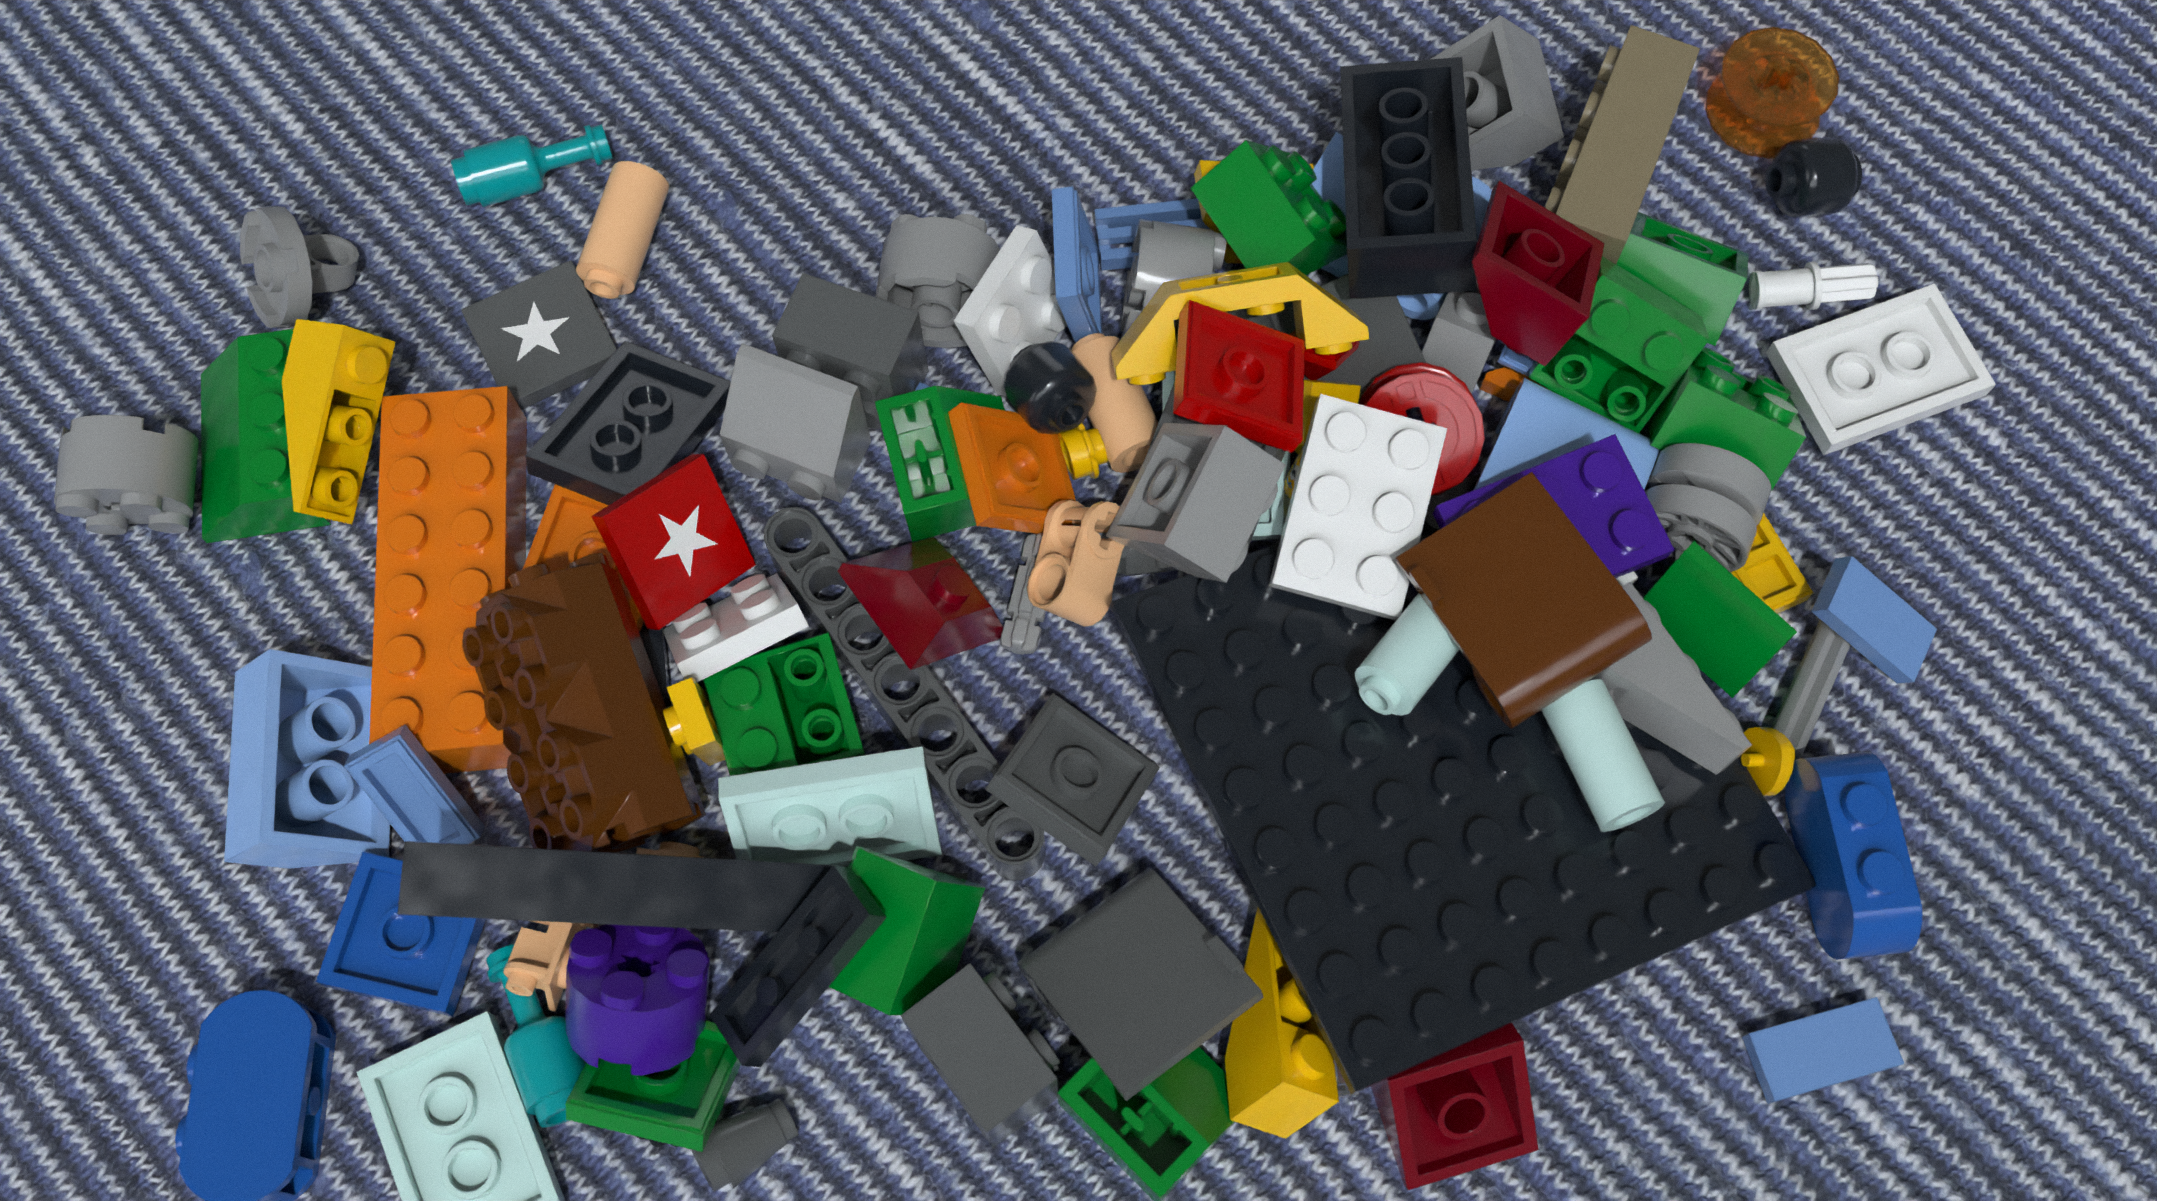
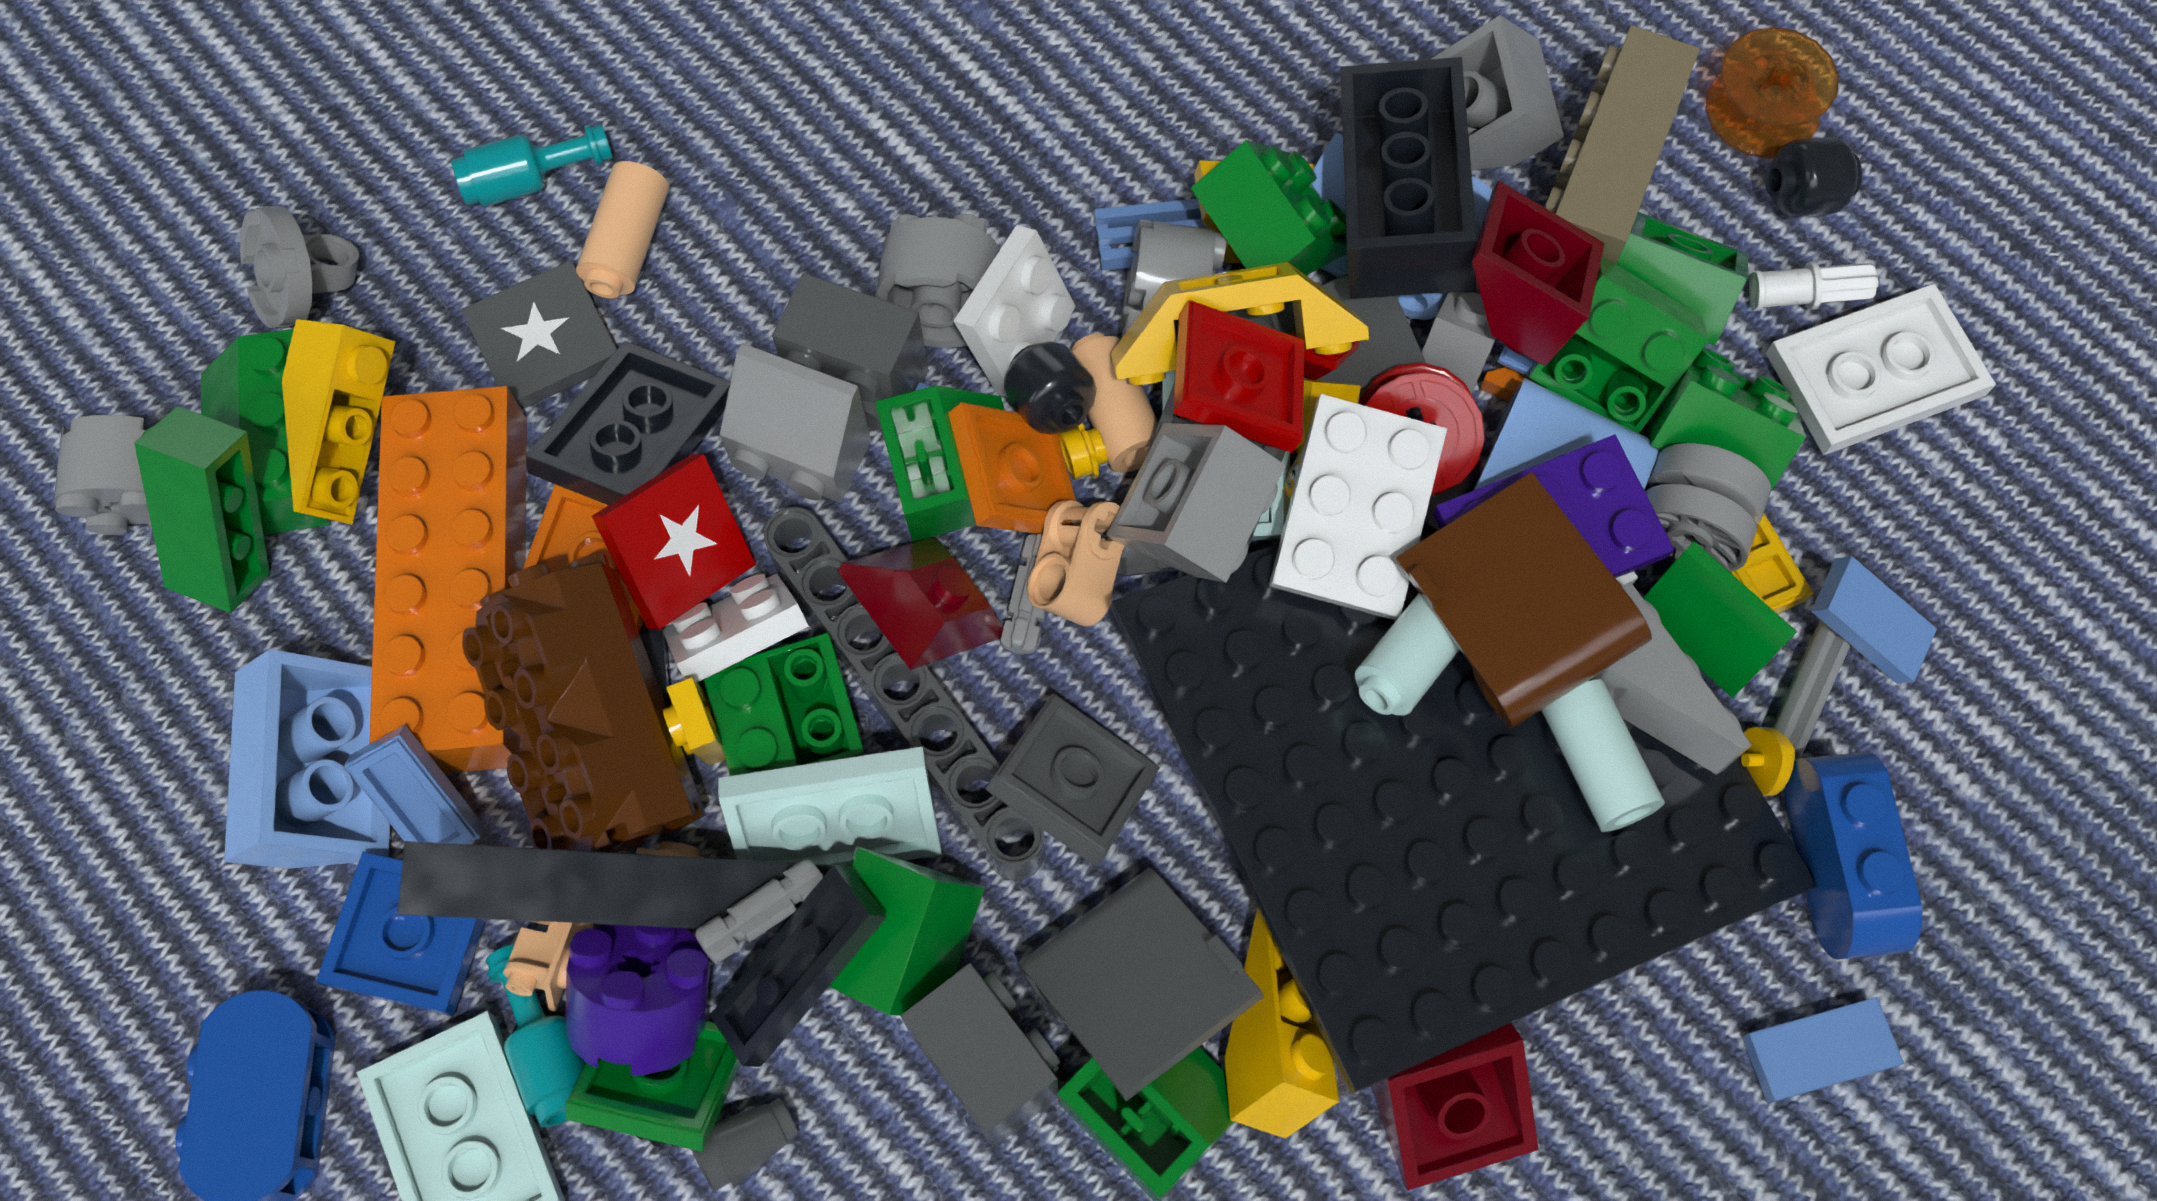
(203, 508): none -> green brick
(758, 911): none -> light grey axle
(1076, 265): medium blue tile -> none

